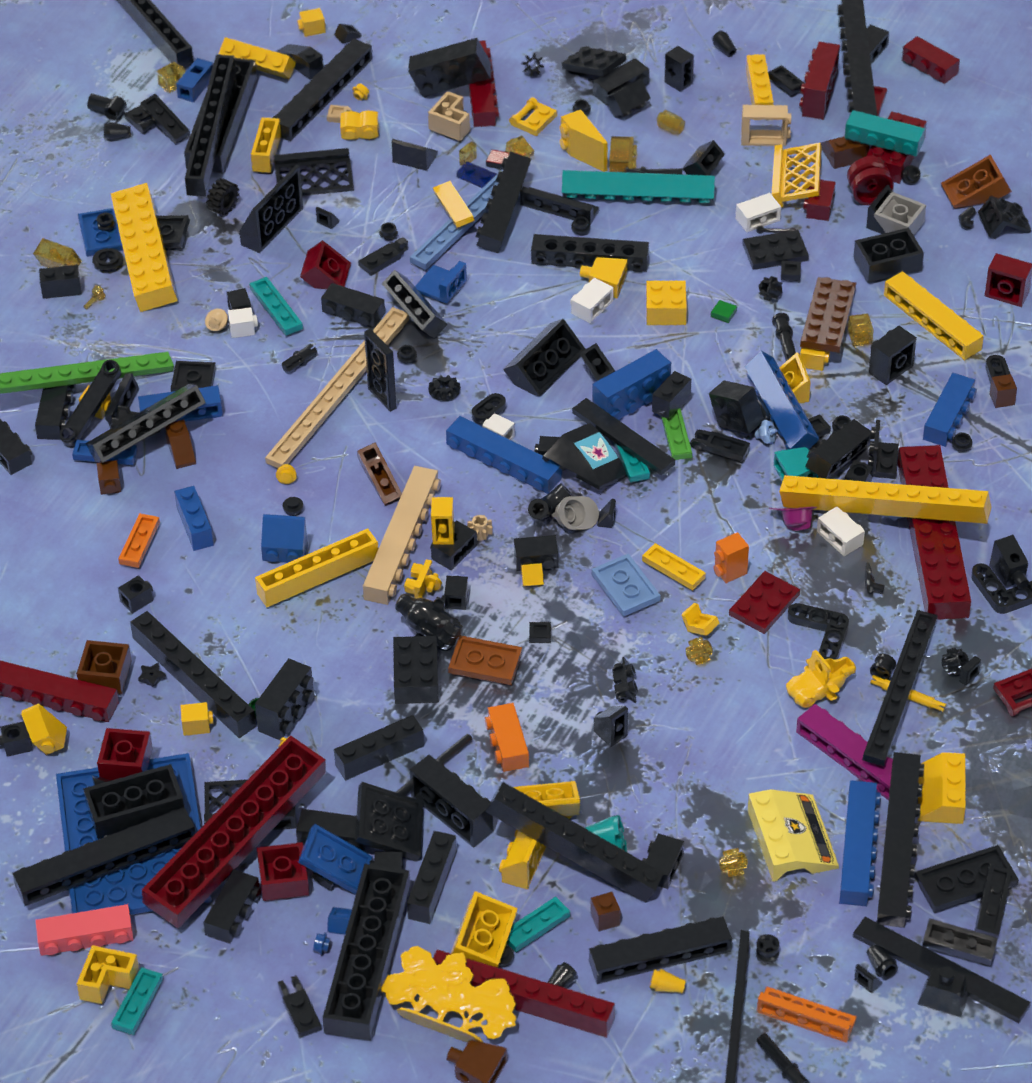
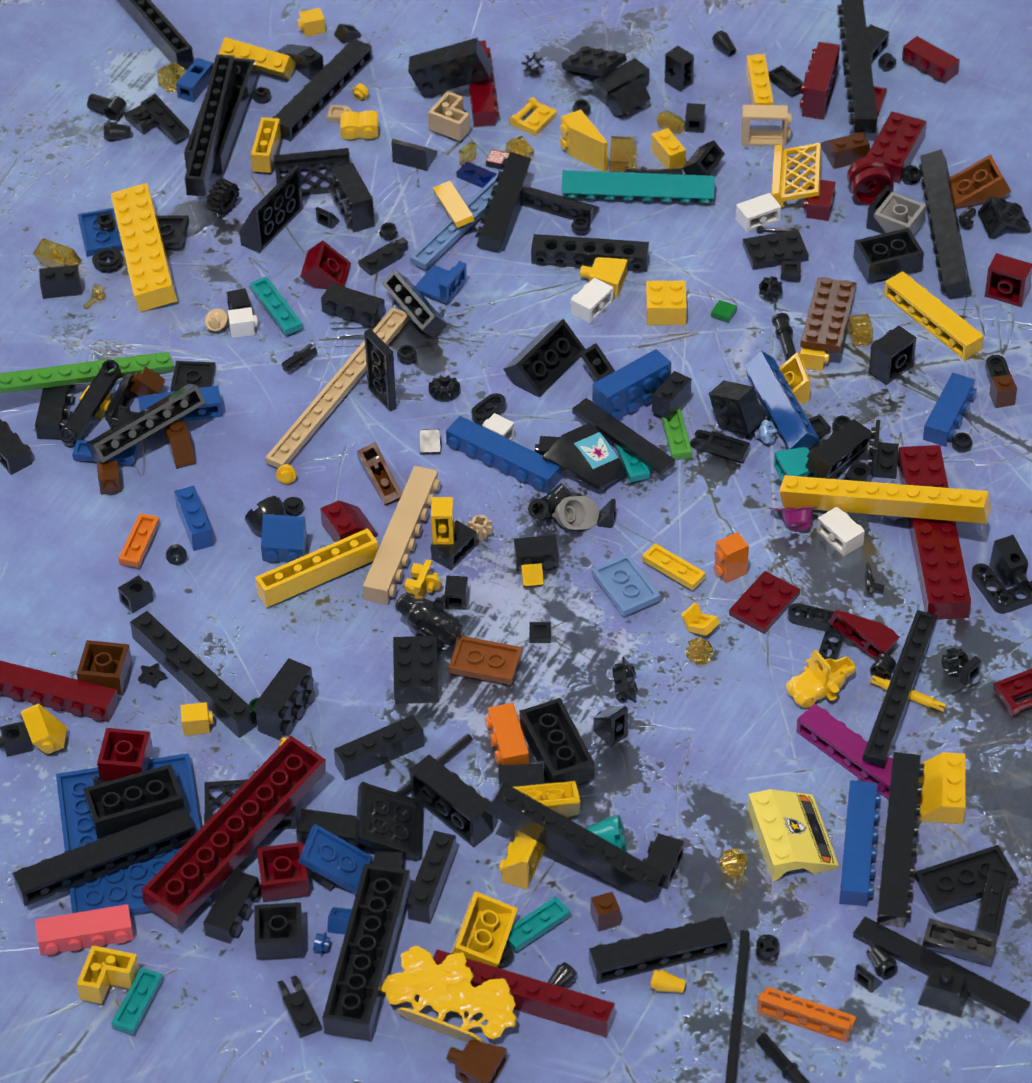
(147, 382): none -> reddish brown brick
(176, 549): none -> black plate
(261, 95): none -> black plate
(270, 505): none -> black cylinder
(278, 930): none -> black brick
(344, 520): none -> dark red slope
(352, 197): none -> black brick
(430, 441): none -> slope
(521, 774): none -> black brick
(556, 743): none -> black brick
(668, 149): none -> yellow brick
(695, 118): none -> black brick
(865, 633): none -> dark red slope
(884, 133): teal brick -> none
(887, 62): none -> black bush
(945, 225): none -> black brick

